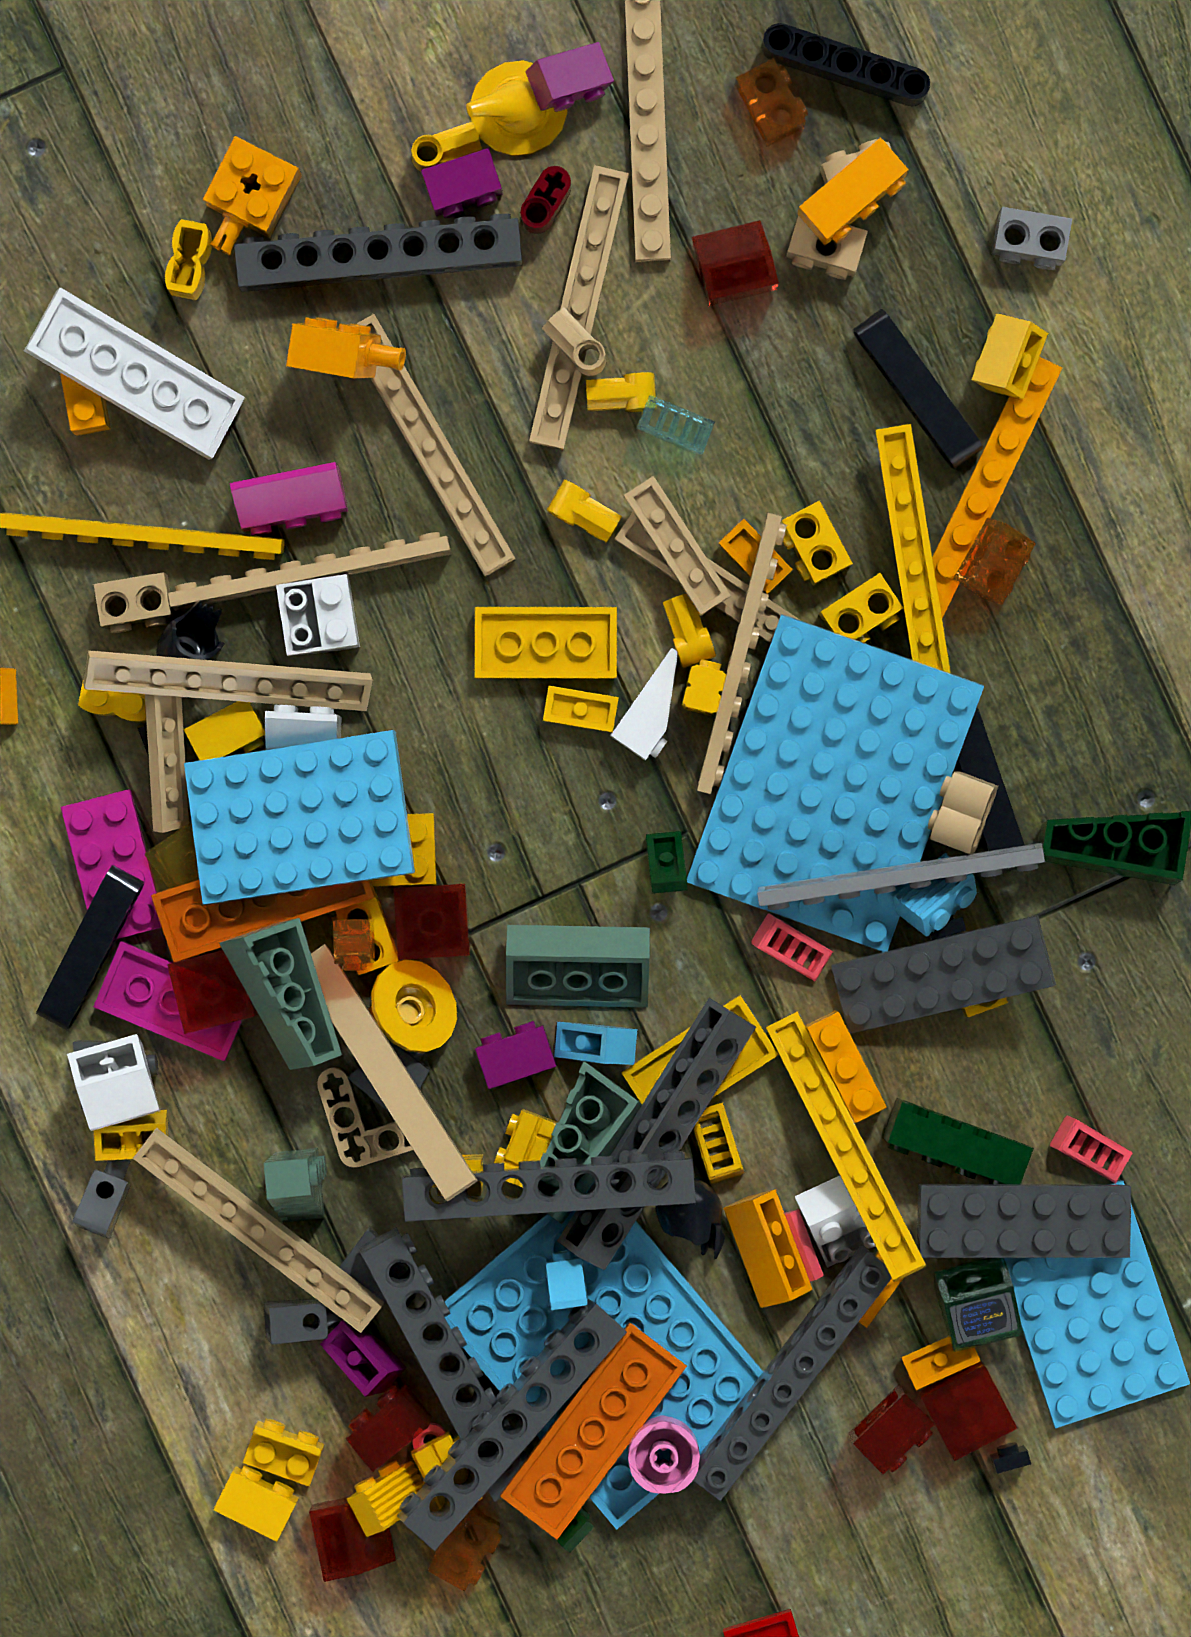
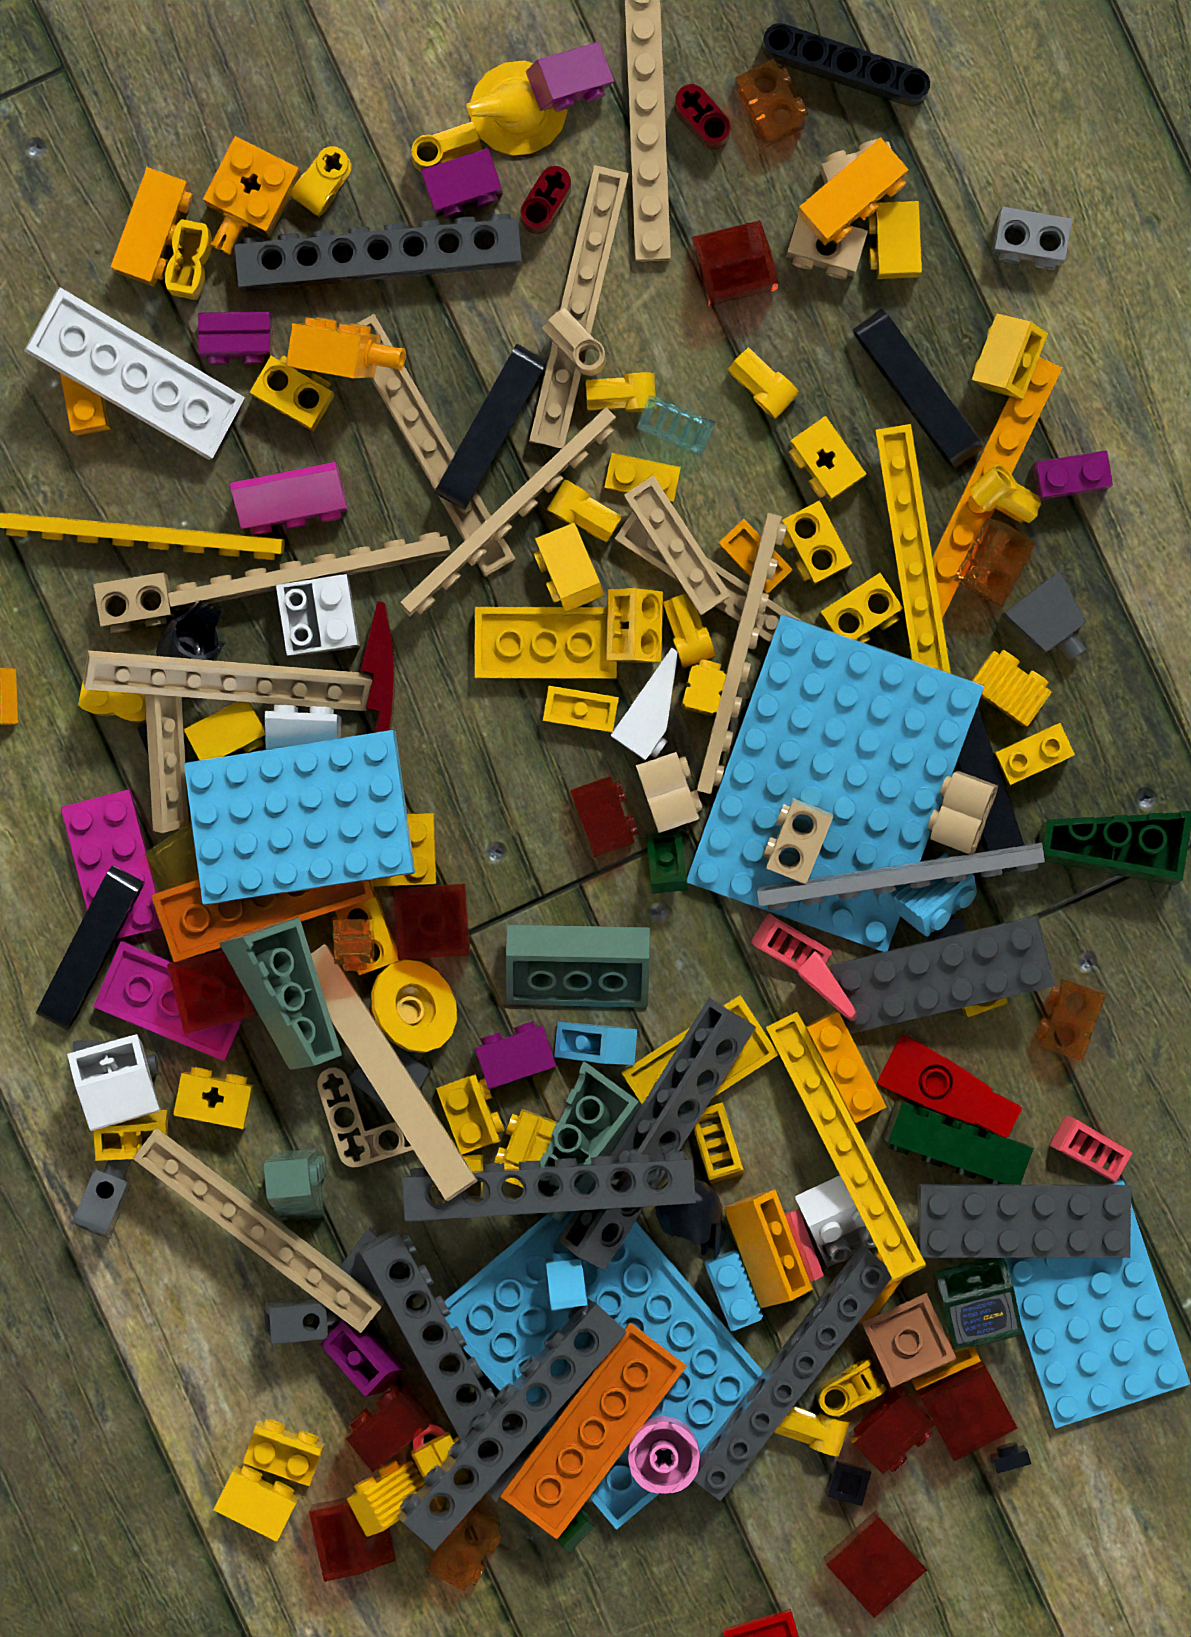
(151, 227): none -> light orange brick
(194, 1105): none -> yellow brick
(235, 337): none -> magenta brick
(288, 400): none -> yellow brick
(319, 186): none -> yellow piece
(381, 663): none -> dark red slope
(470, 1114): none -> yellow bracket
(490, 426): none -> black beam
(498, 524): none -> tan plate
(569, 567): none -> yellow brick
(603, 815): none -> clear red brick
(629, 472): none -> yellow plate
(634, 625): none -> yellow brick
(668, 791): none -> tan brick
(690, 115): none -> dark red beam
(733, 1290): none -> medium azure brick
(769, 389): none -> yellow piece
(806, 843): none -> tan brick
(819, 1430): none -> yellow piece
(821, 979): none -> coral slope
(844, 469): none -> yellow brick
(849, 1483): none -> black plate
(852, 1388): none -> yellow piece
(875, 1564): none -> clear red brick
(896, 240): none -> yellow brick
(909, 1340): none -> nougat plate
(946, 1087): none -> red piece
(1001, 491): none -> yellow piece
(1011, 688): none -> yellow brick
(1033, 754): none -> yellow brick
(1049, 618): none -> dark grey torso
(1072, 475): none -> magenta brick
(1080, 1022): none -> clear orange brick

